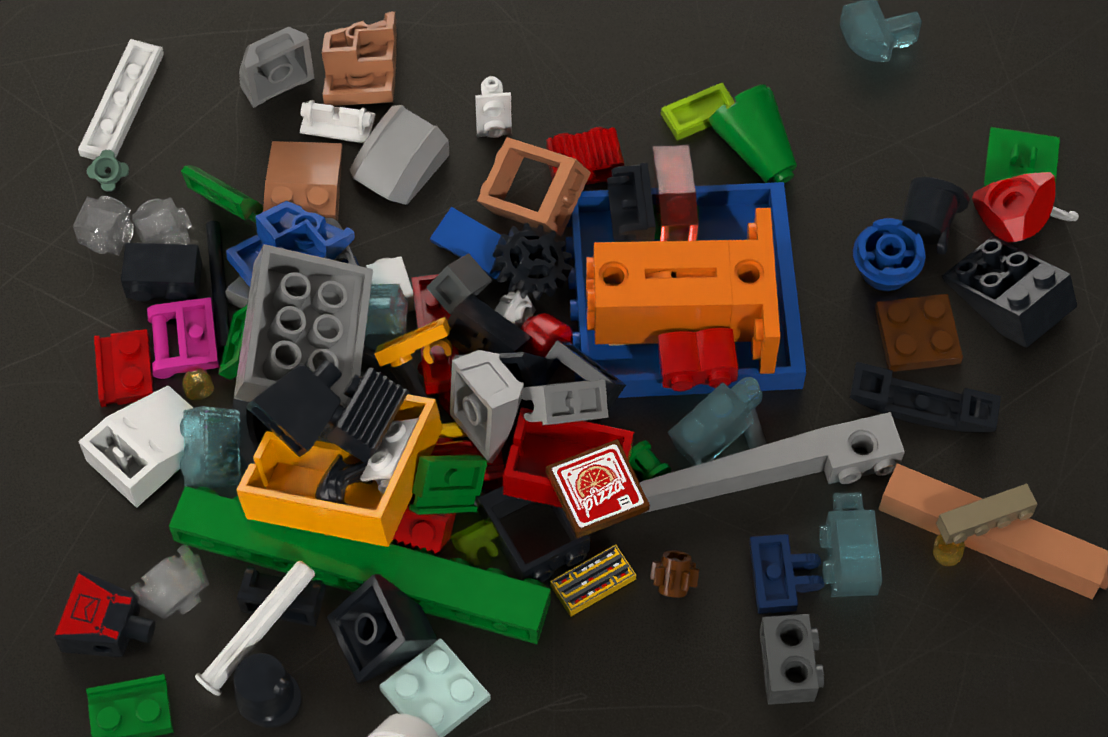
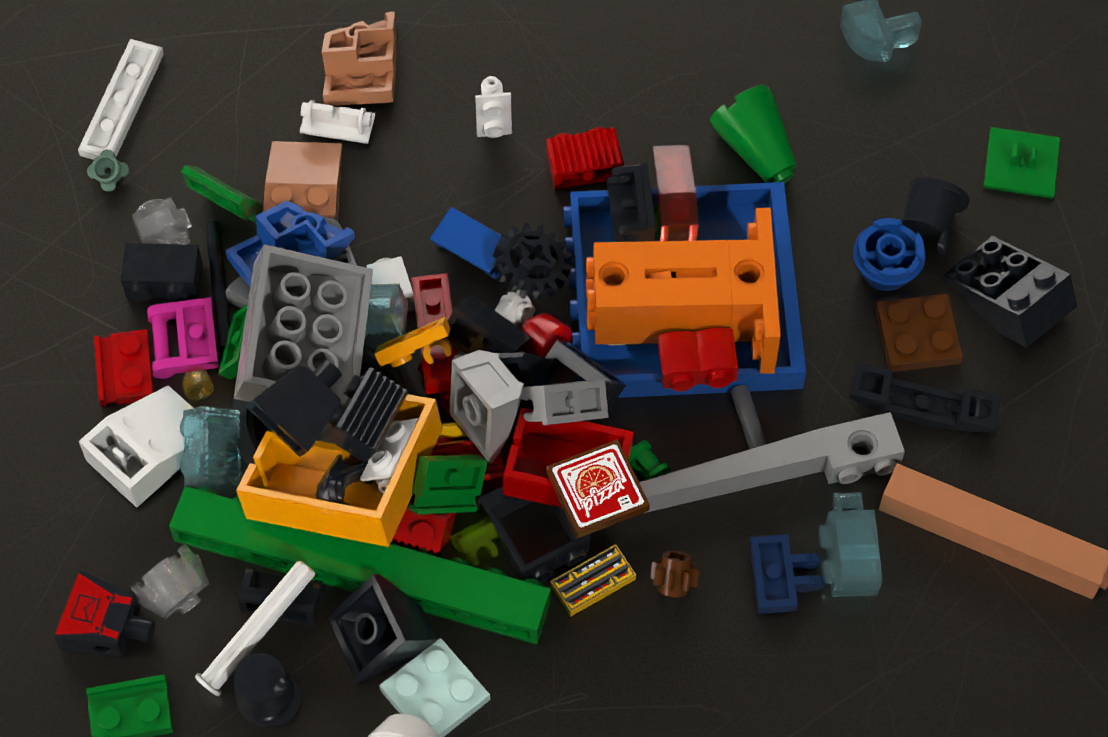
(104, 225): clear brick -> none
(275, 65): light grey slope -> none
(400, 155): light grey slope -> none
(458, 282): dark grey brick -> none
(560, 197): nougat window -> none
(694, 112): lime tile -> none
(716, 421): clear light blue brick -> none
(782, 659): dark grey brick -> none
(947, 554): clear yellow hinge -> none
(986, 514): dark tan piece -> none
(1019, 205): red hat -> none

